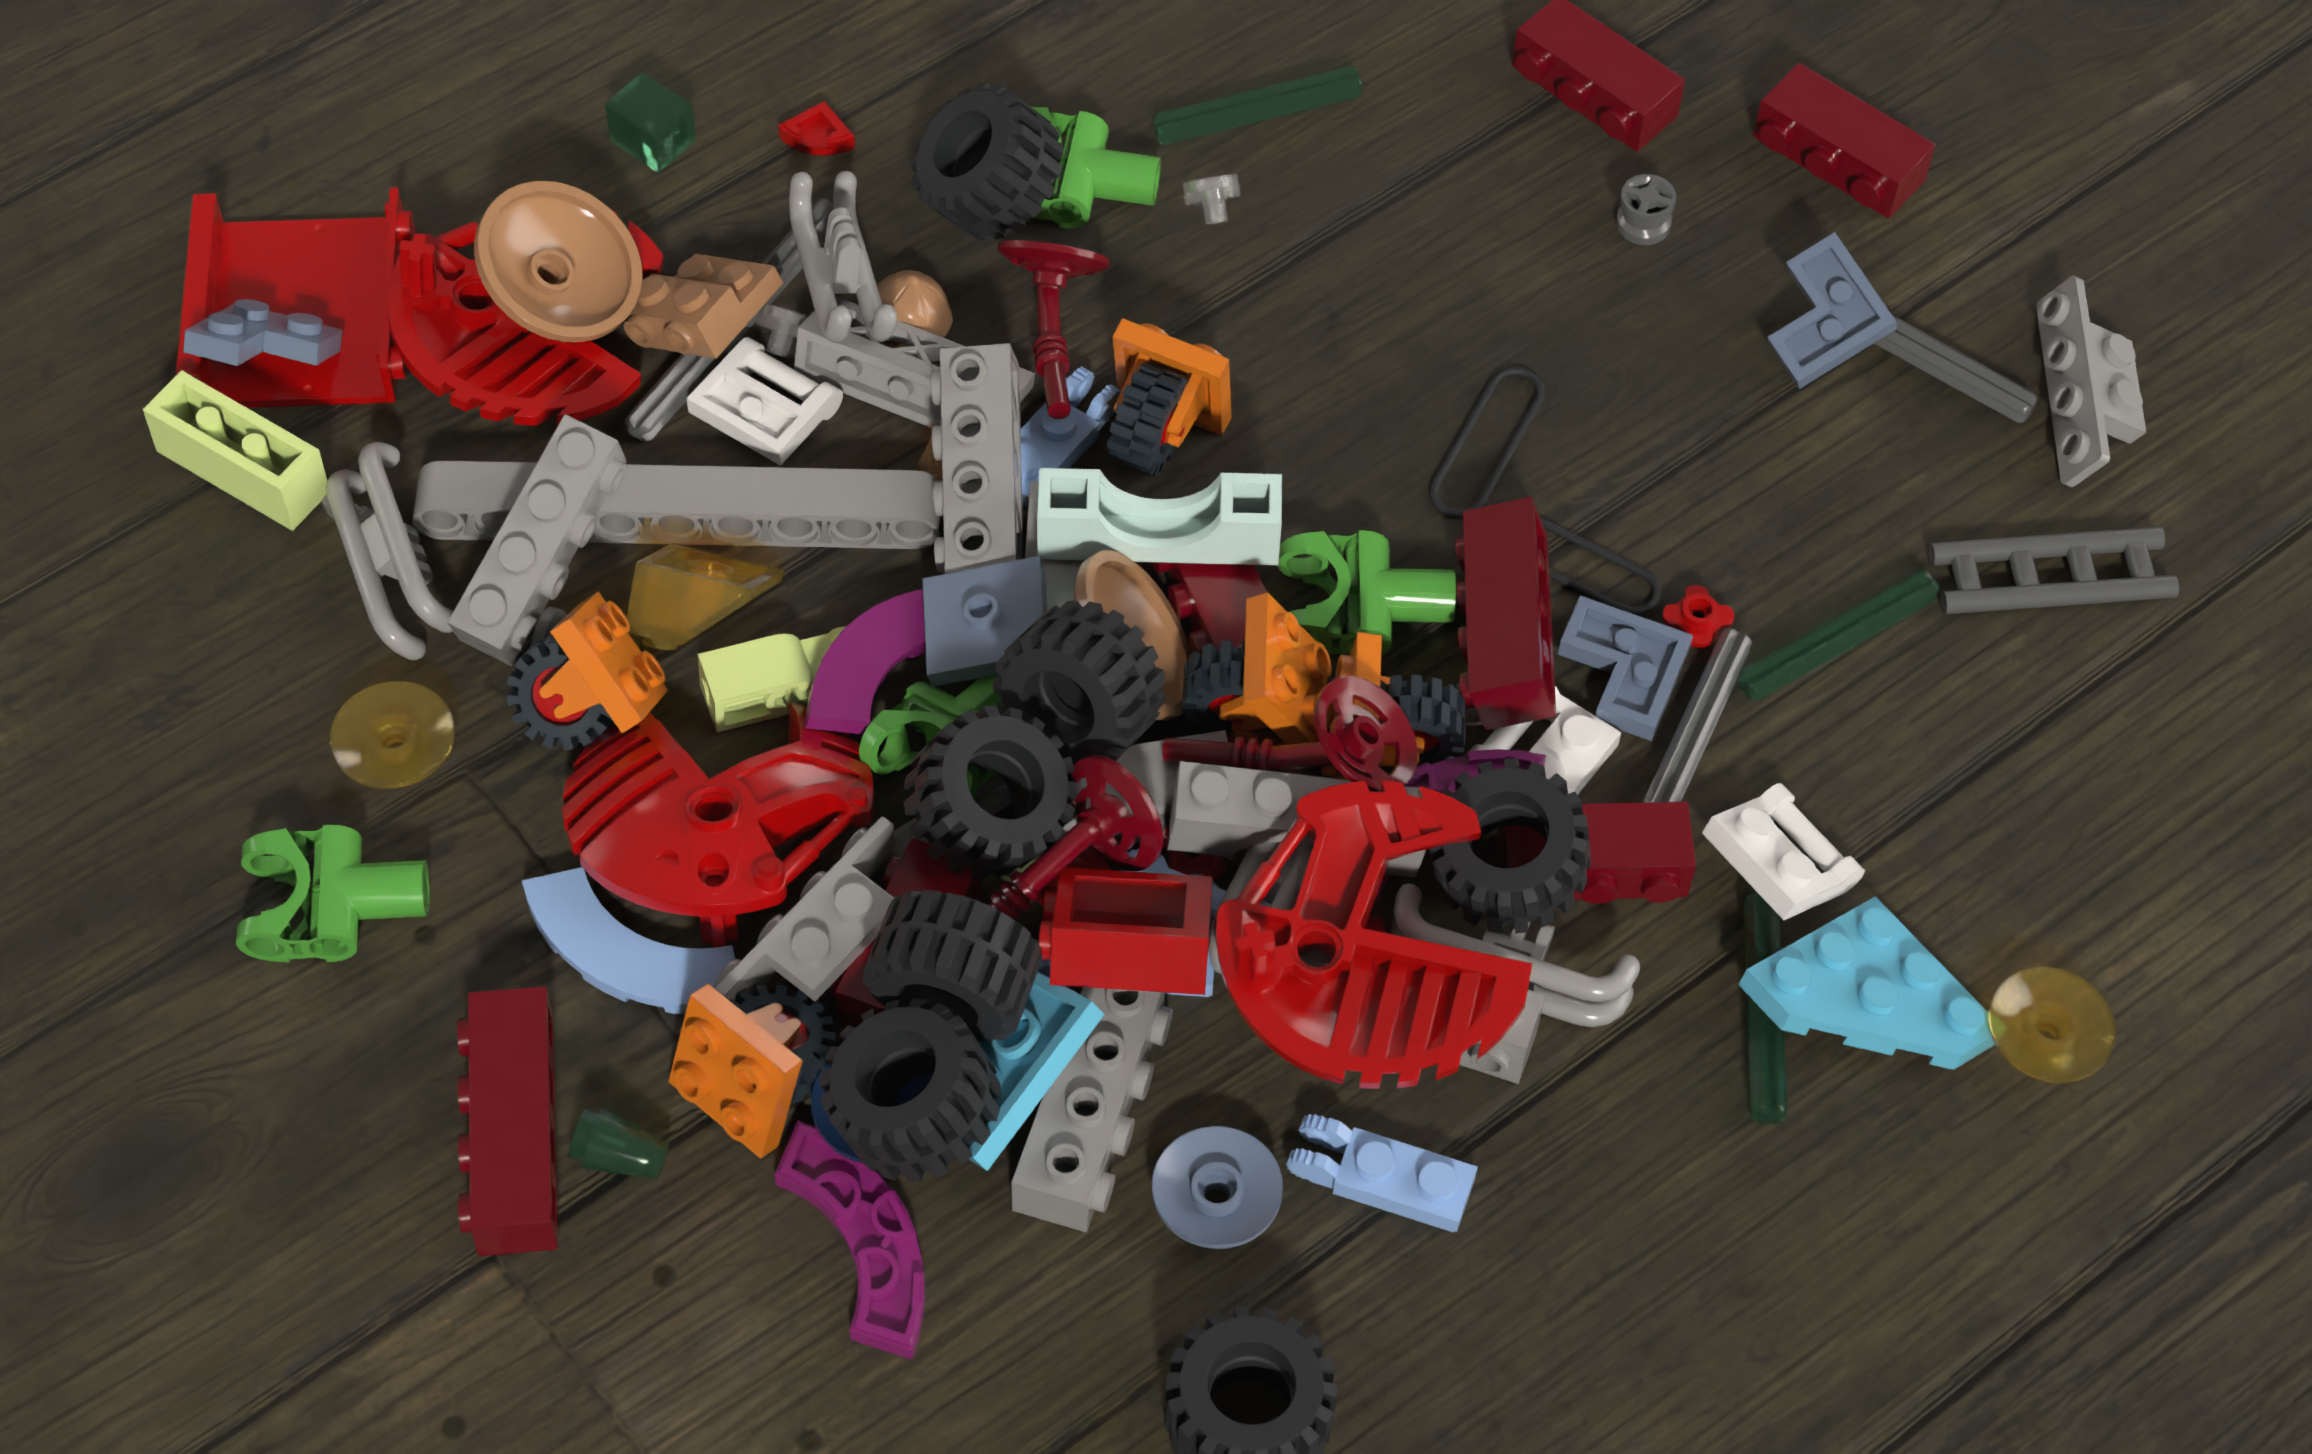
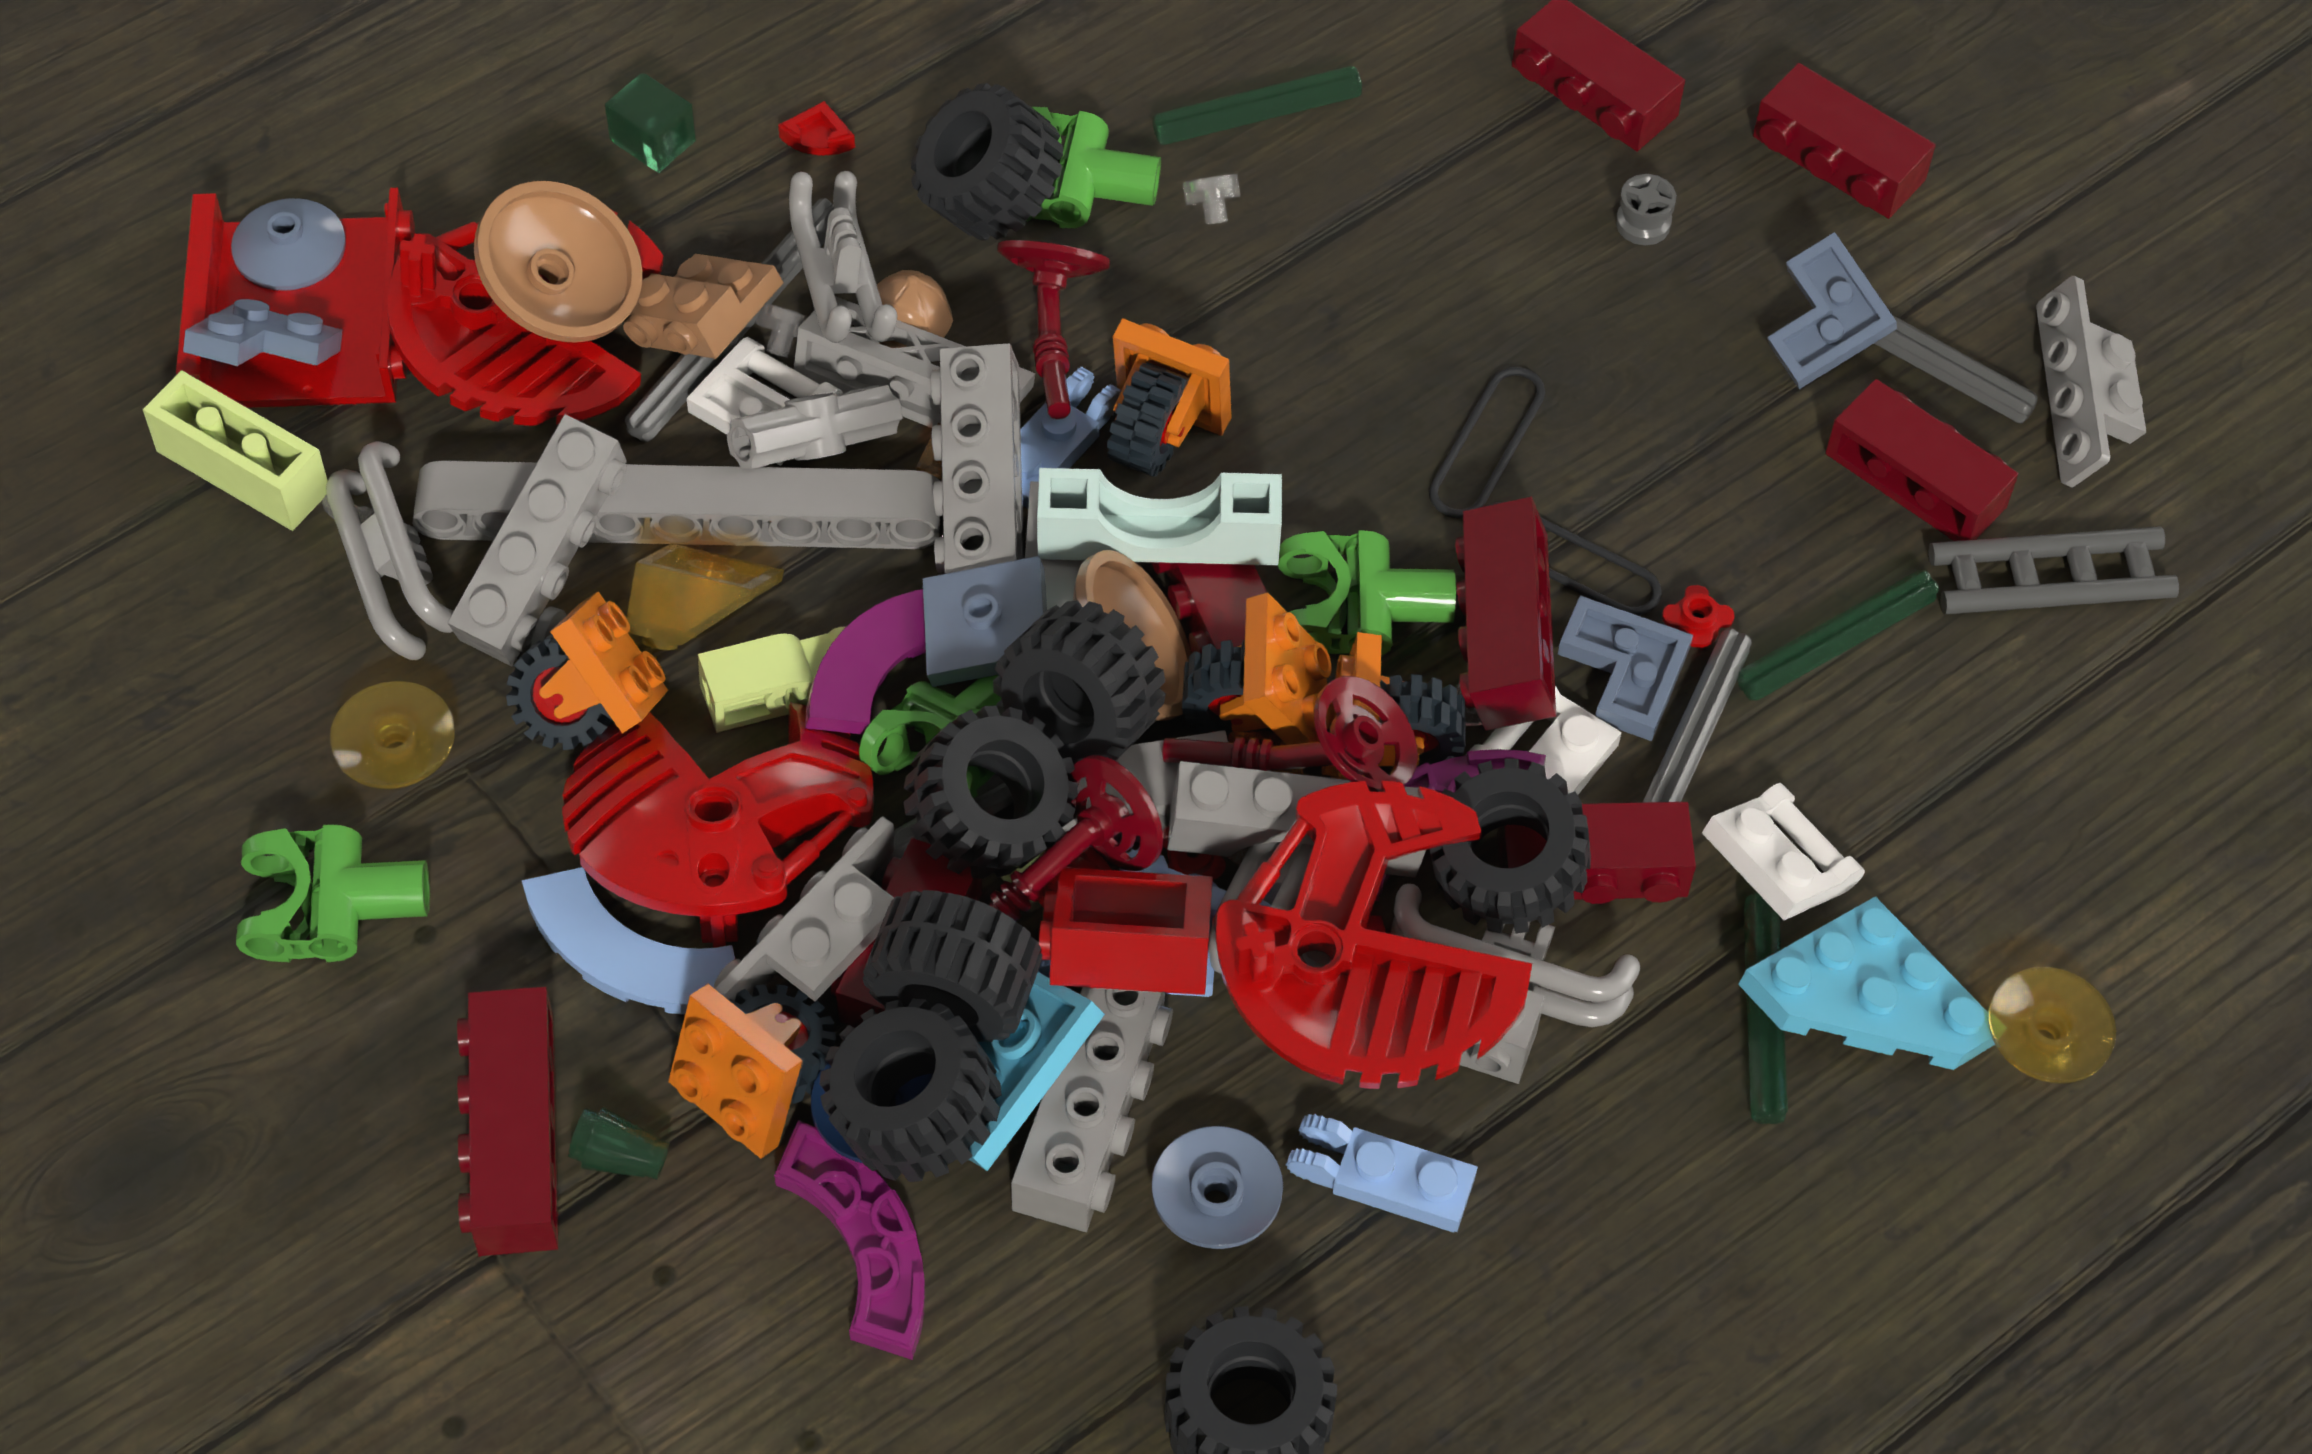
(288, 244): none -> sand blue dish
(814, 426): none -> light grey piece
(1921, 462): none -> dark red brick

